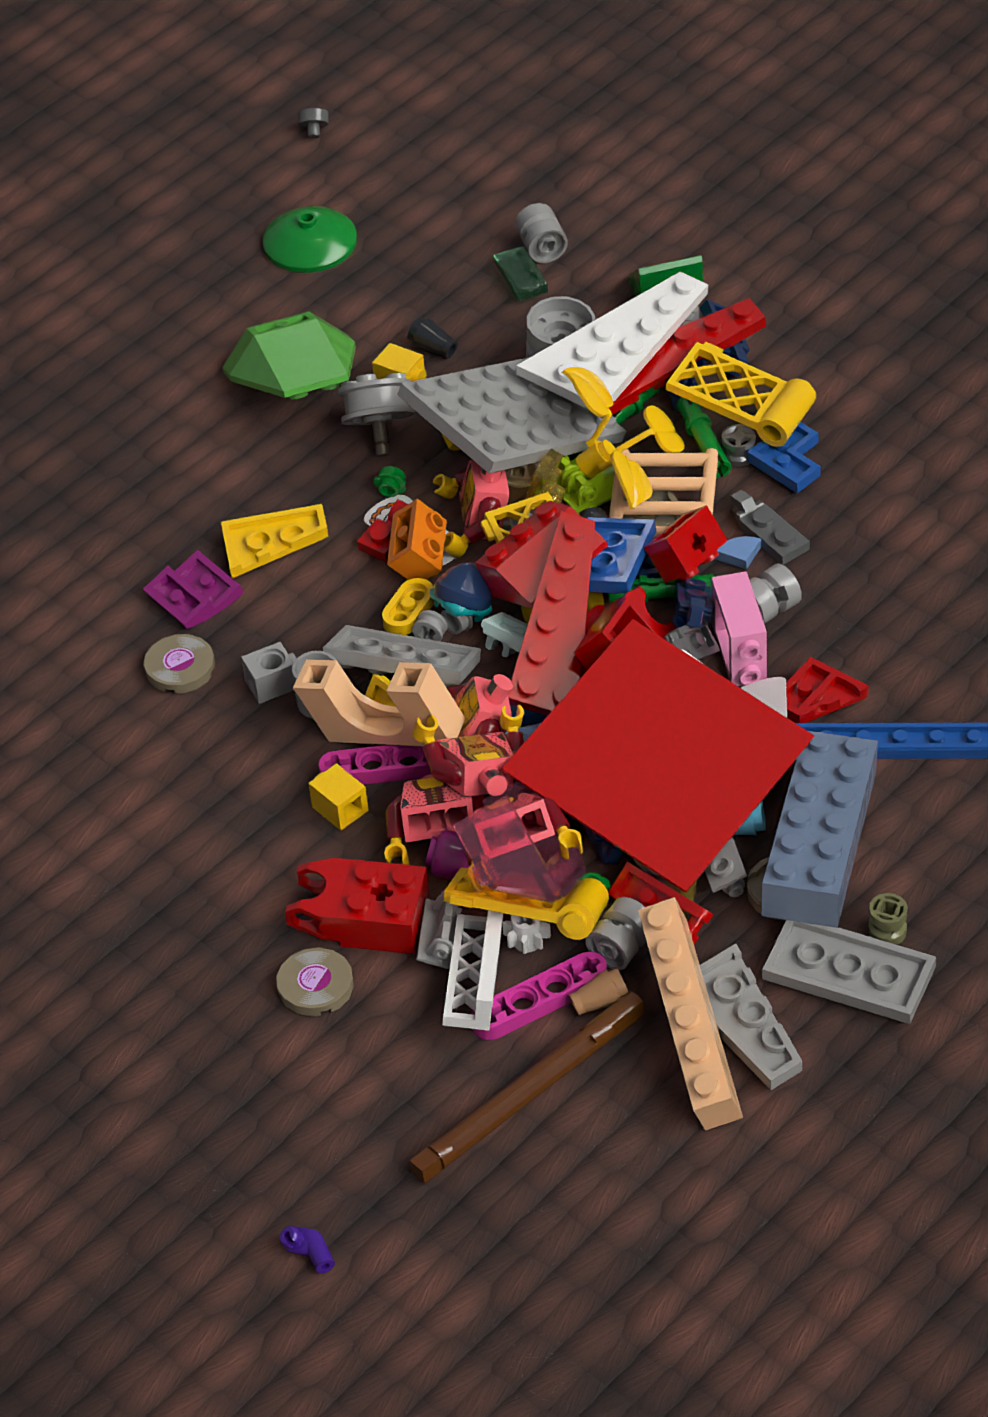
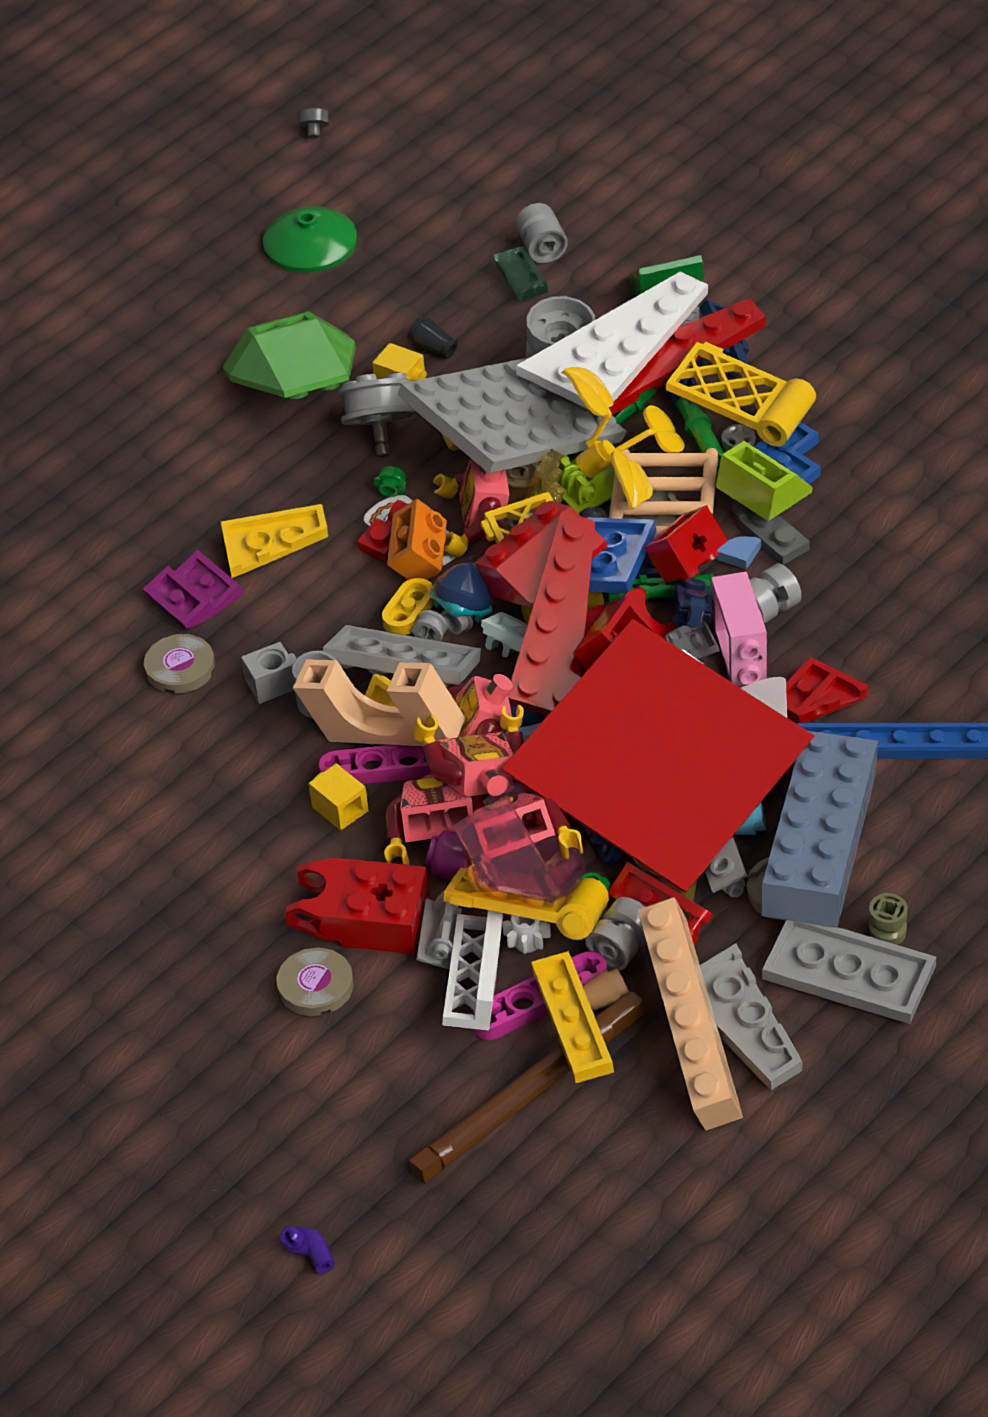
(572, 1017): none -> yellow plate
(759, 481): none -> lime slope

